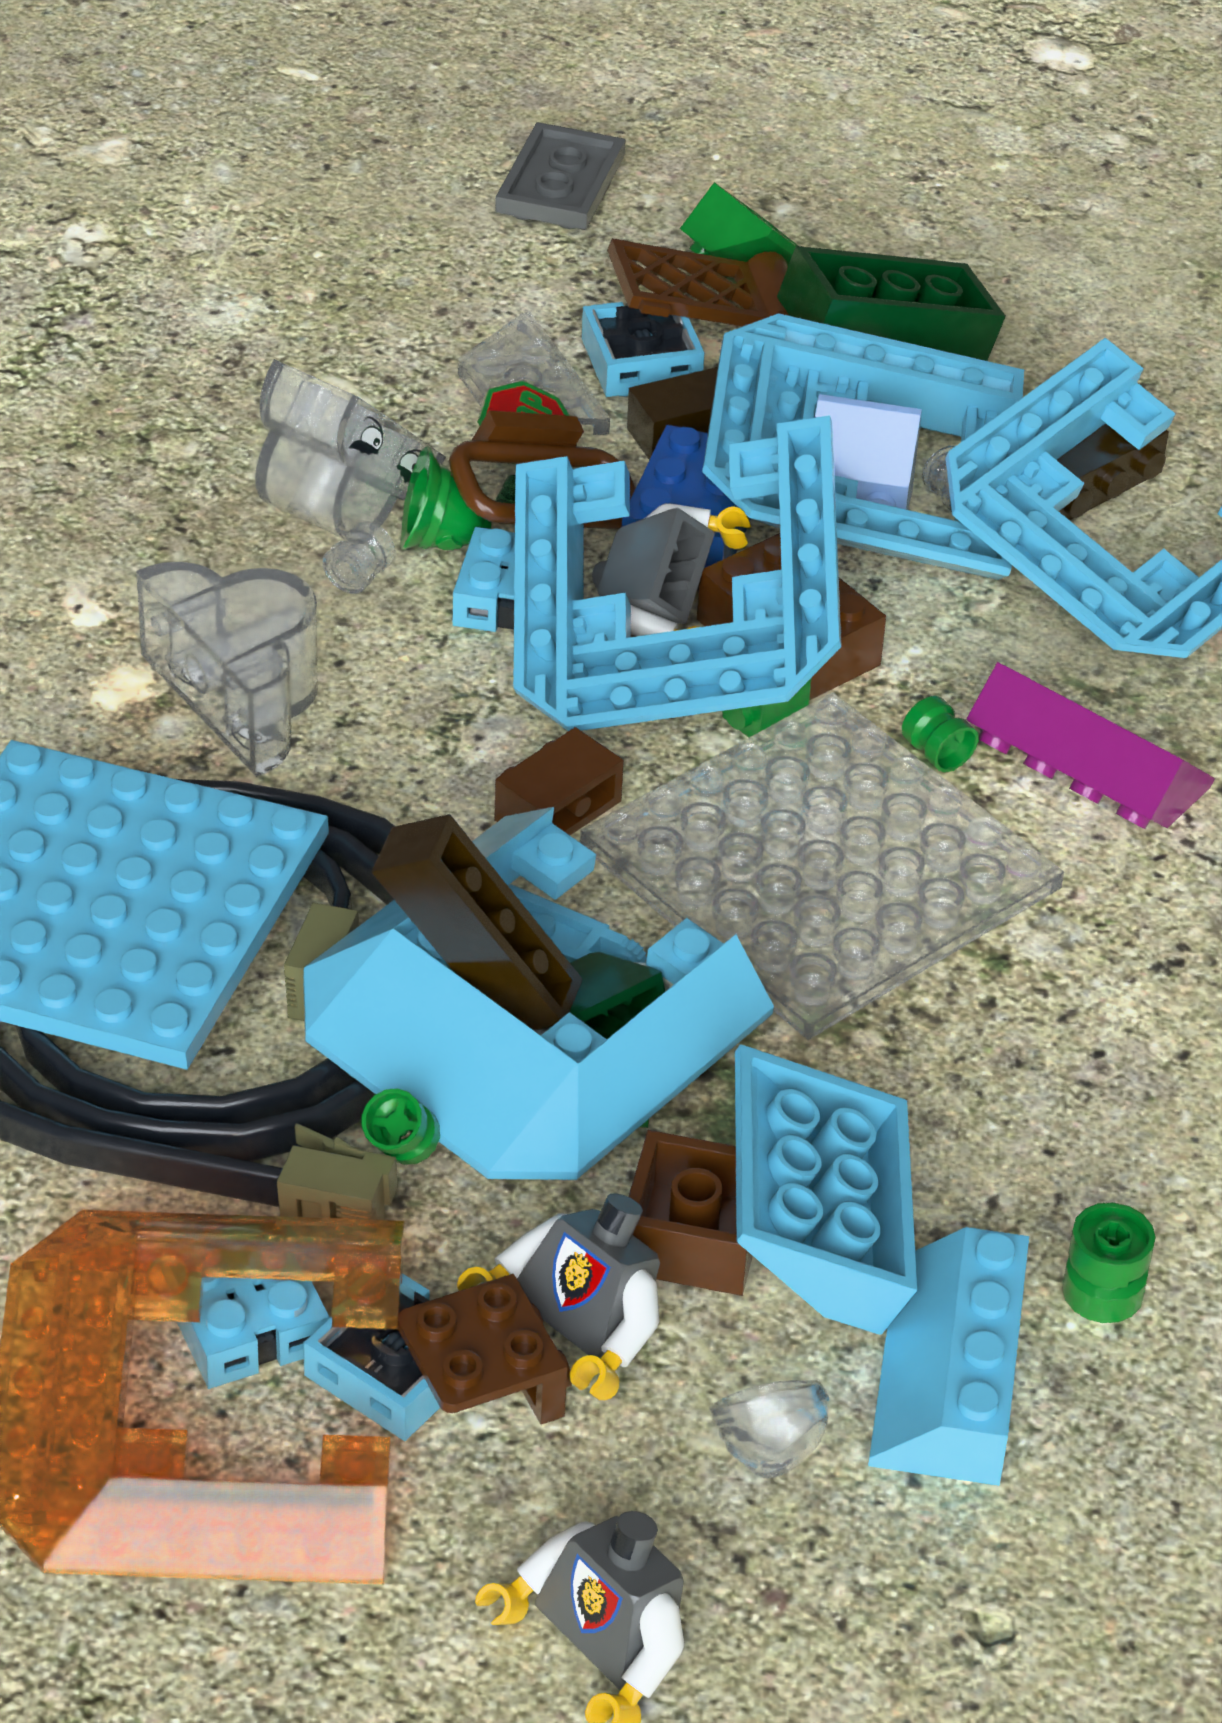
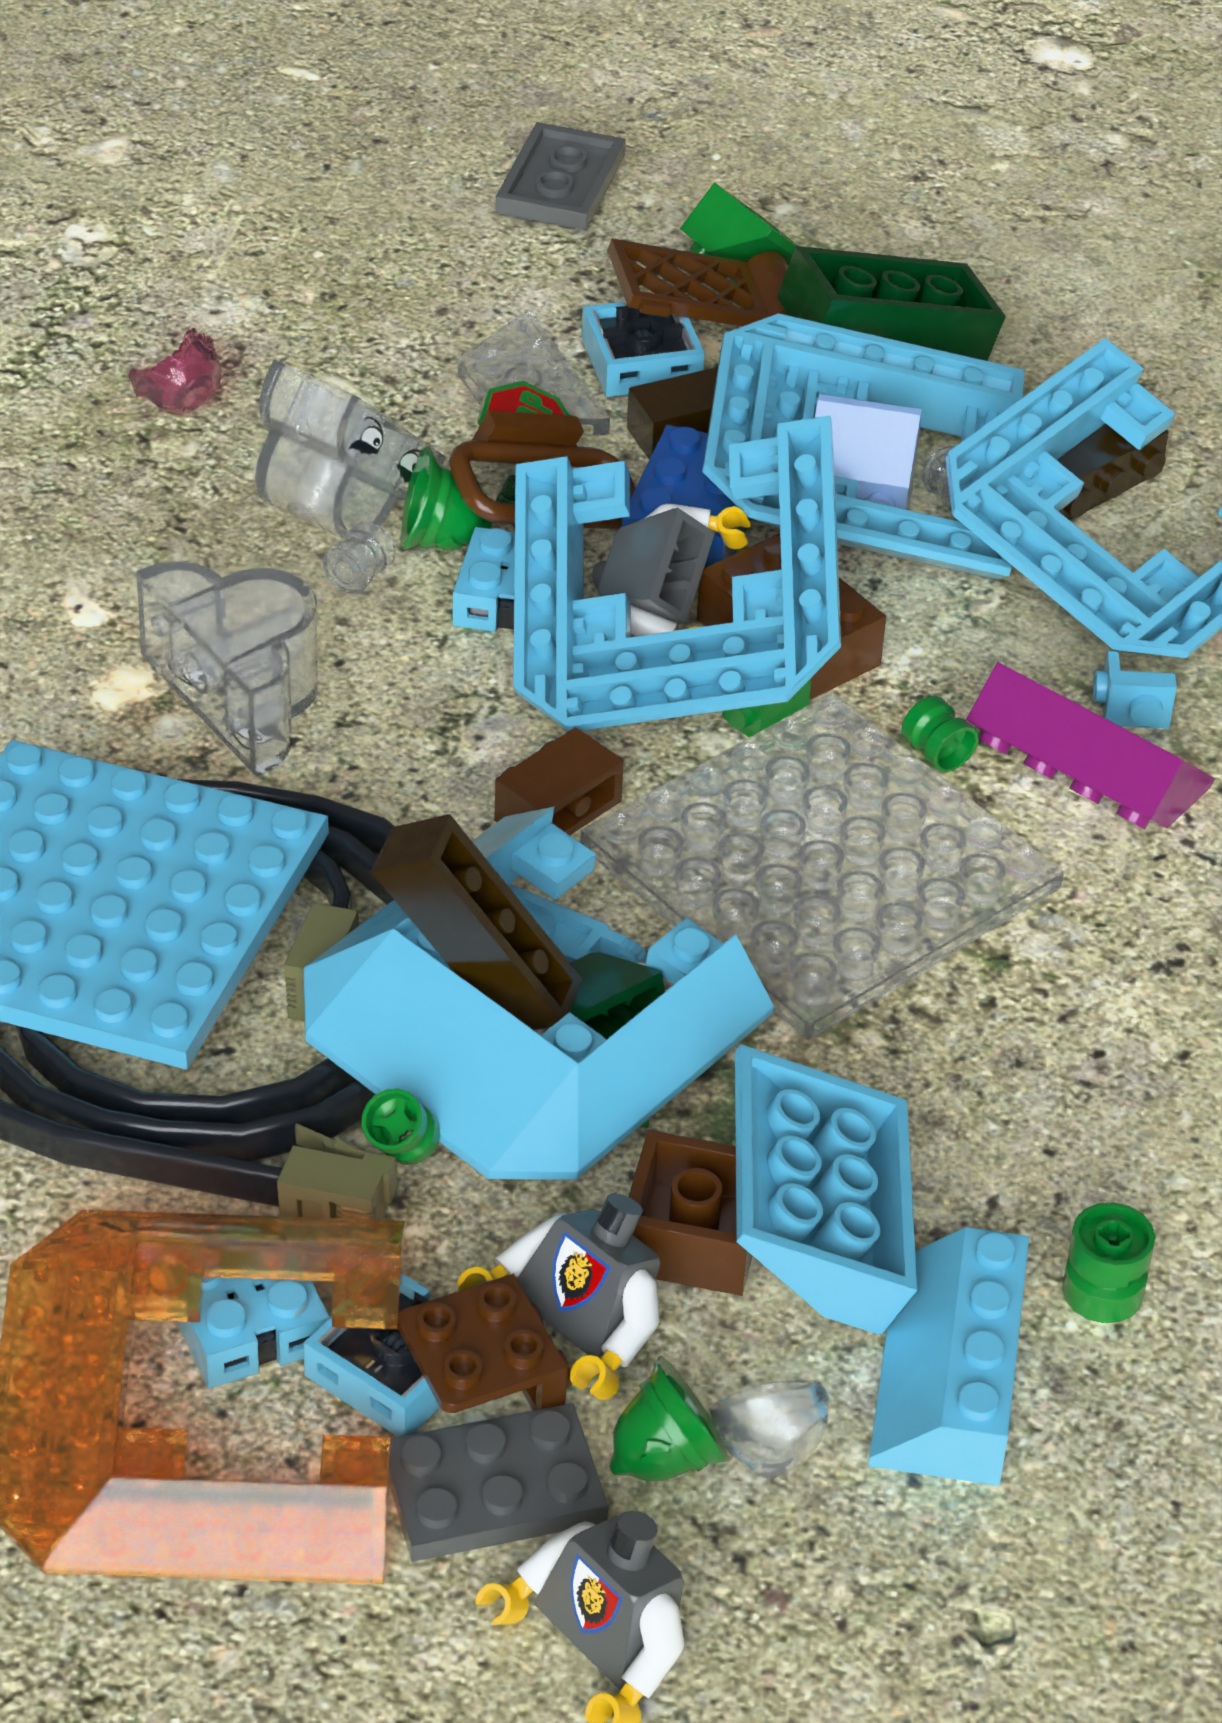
(184, 379): none -> clear pink hair
(494, 1482): none -> dark grey plate
(664, 1430): none -> green piece
(1134, 696): none -> medium azure bracket

